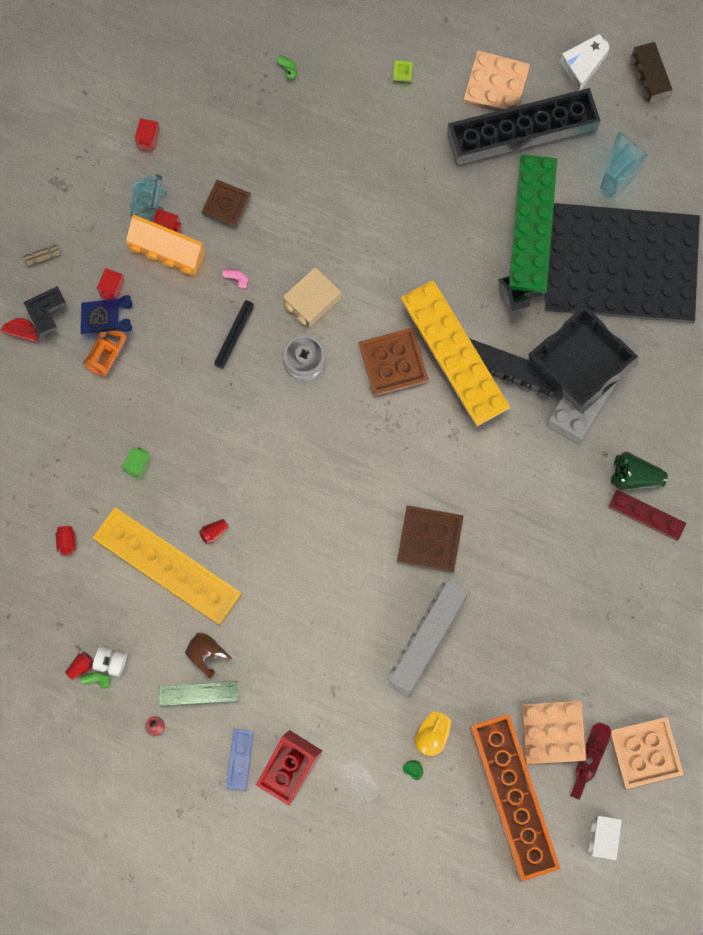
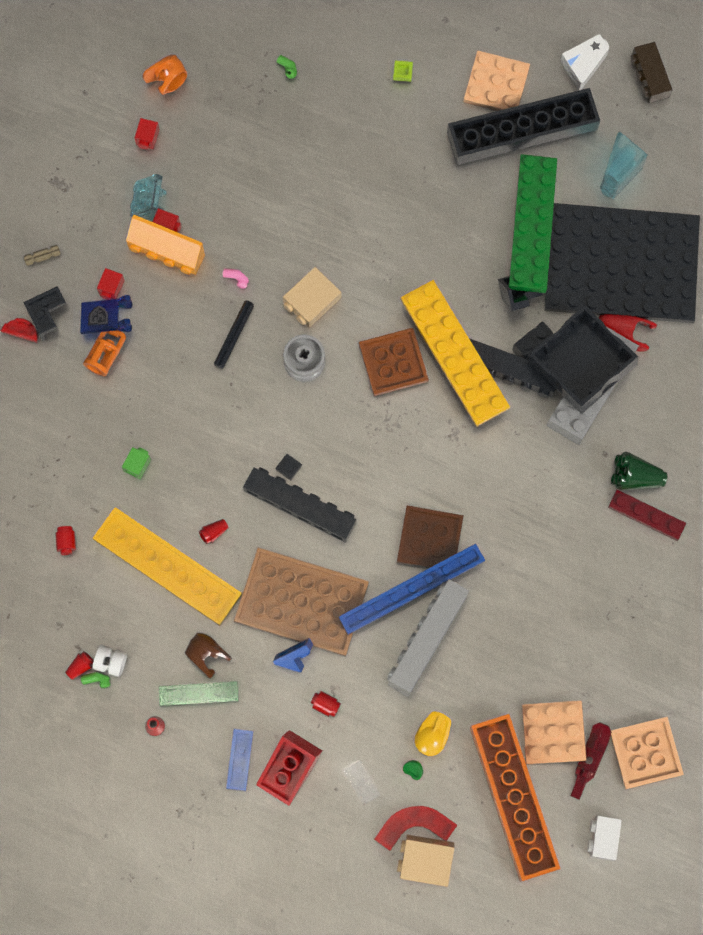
(169, 70): none -> orange helmet
(226, 203): reddish brown plate -> none
(288, 467): none -> black plate
(291, 657): none -> blue slope
(299, 504): none -> black brick
(299, 600): none -> medium nougat plate
(325, 704): none -> red brick
(411, 589): none -> blue plate
(414, 817): none -> red plate
(426, 860): none -> tan brick
(531, 340): none -> black brick
(626, 325): none -> red animal

